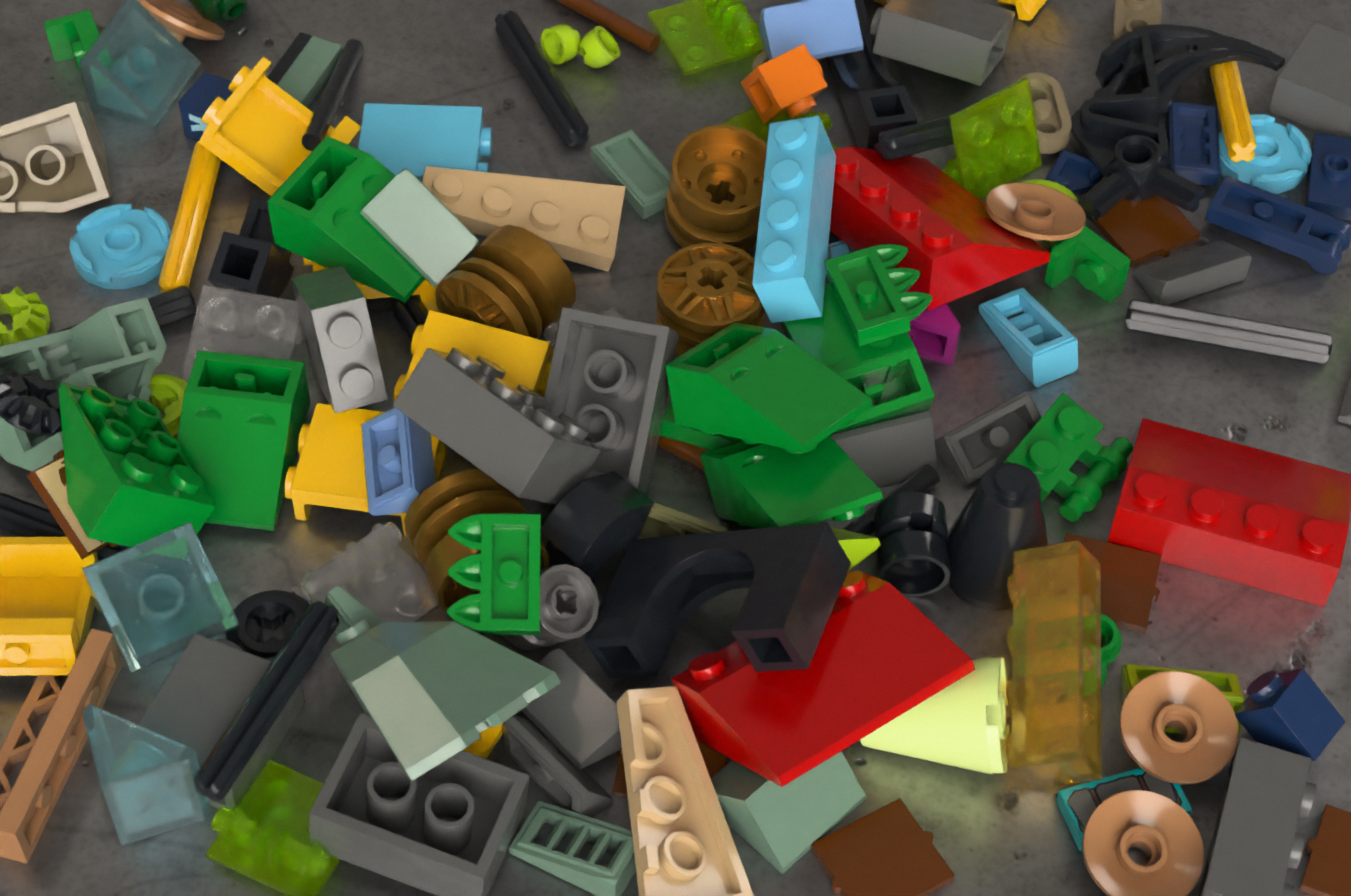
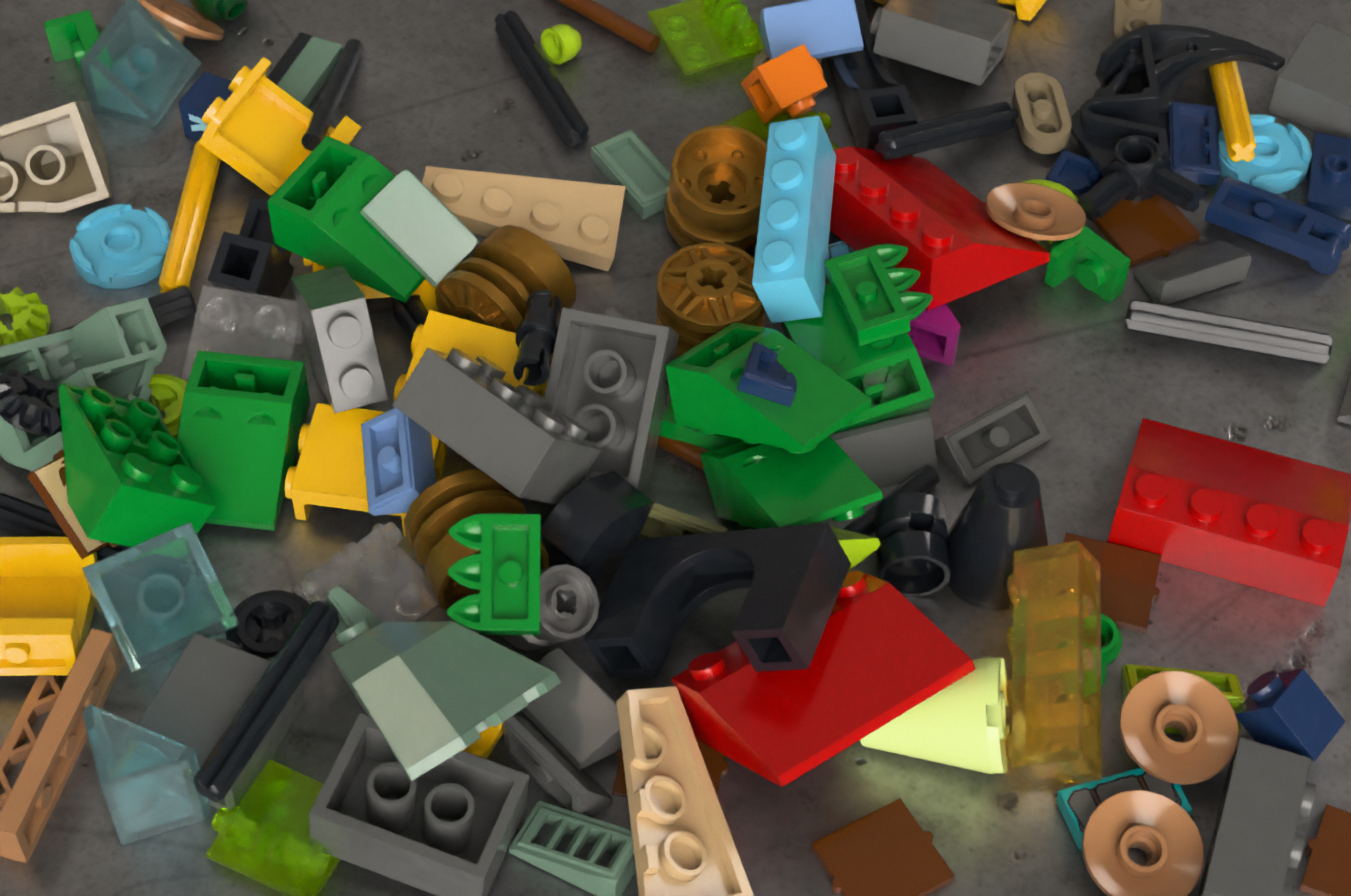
(425, 136): medium azure brick -> none
(537, 338): none -> black pin
(598, 48): lime hinge -> none
(767, 377): none -> dark blue tile
(787, 818): sand green slope -> none
(995, 140): clear neon green hinge -> none
(1034, 339): medium azure slope -> none
(1056, 443): green plate -> none

